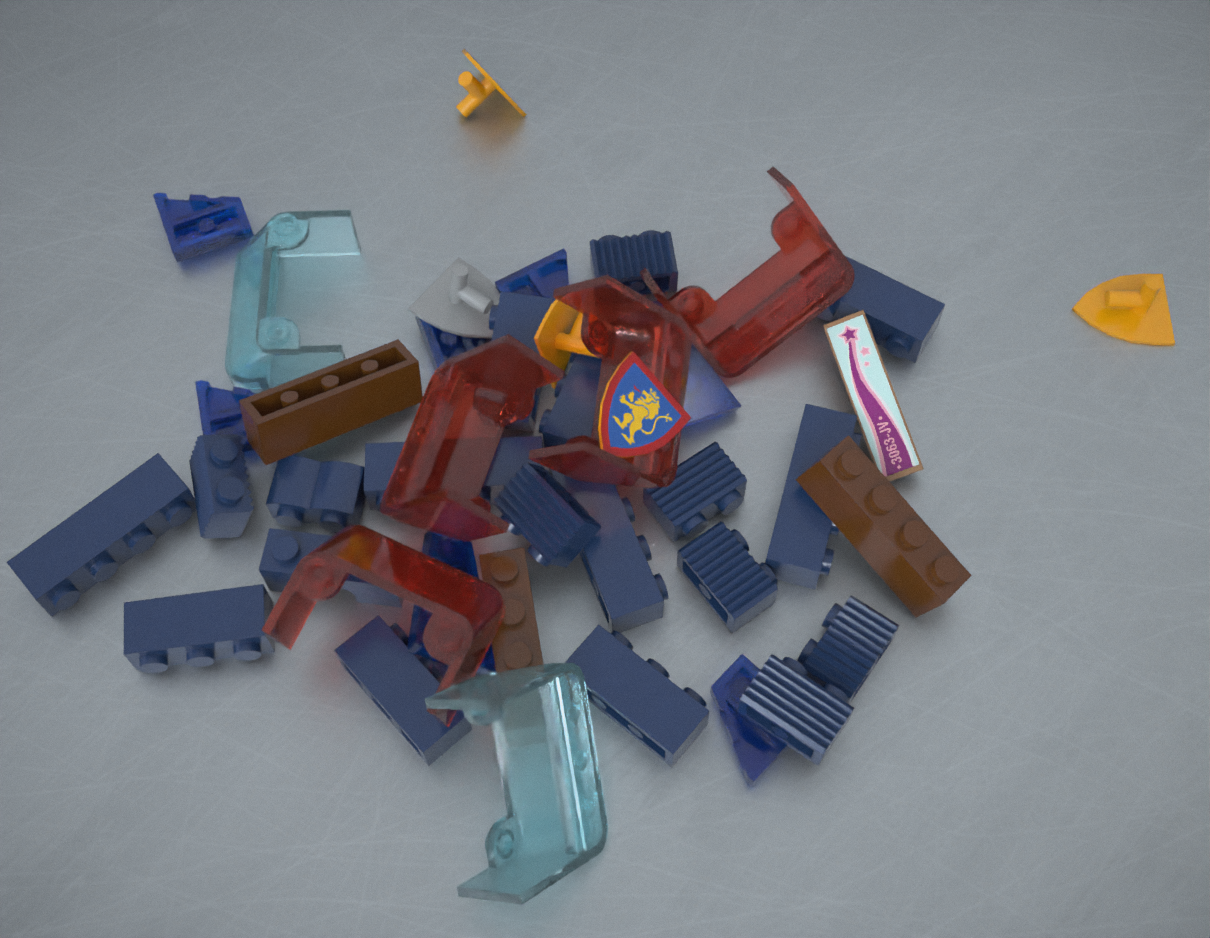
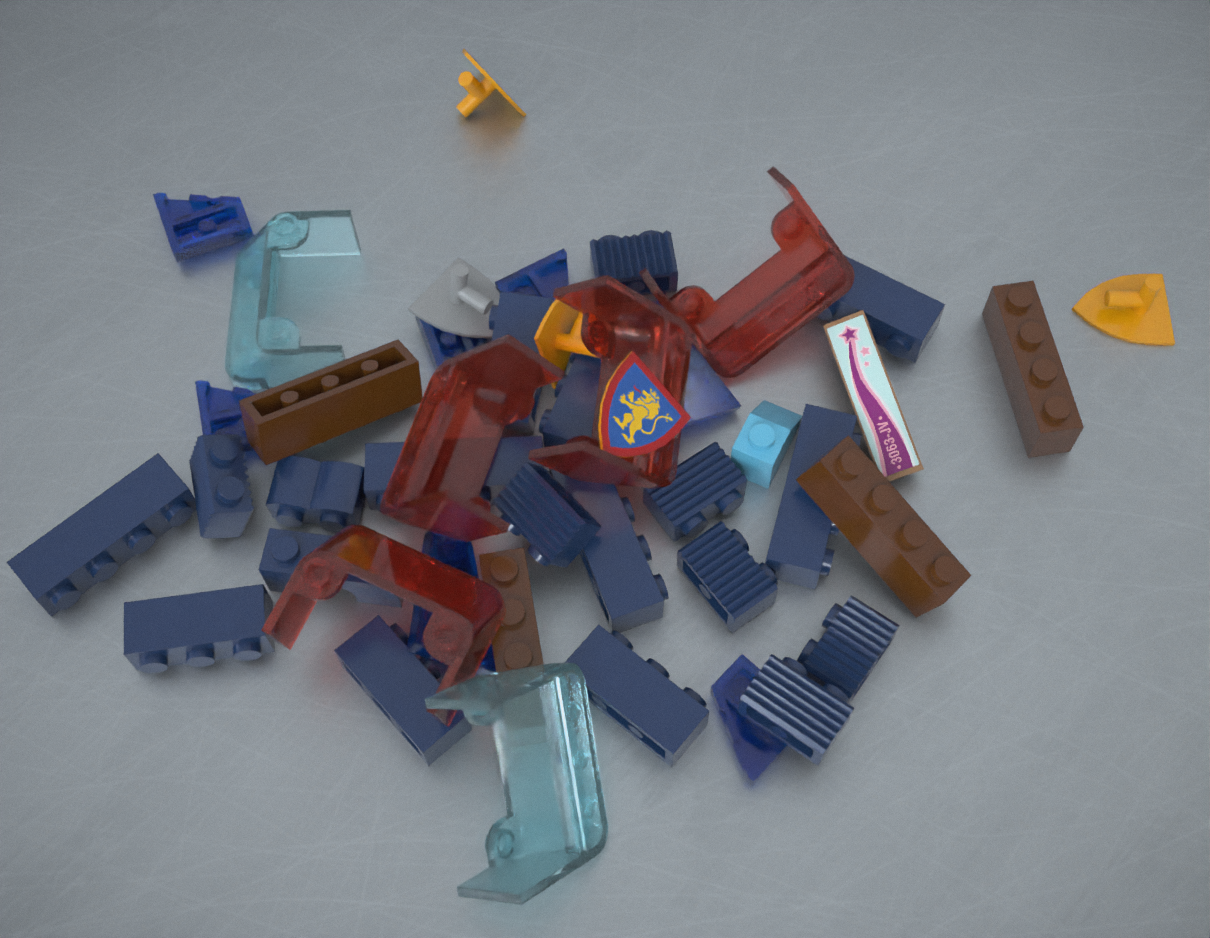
(764, 442): none -> medium azure slope
(1031, 369): none -> reddish brown brick

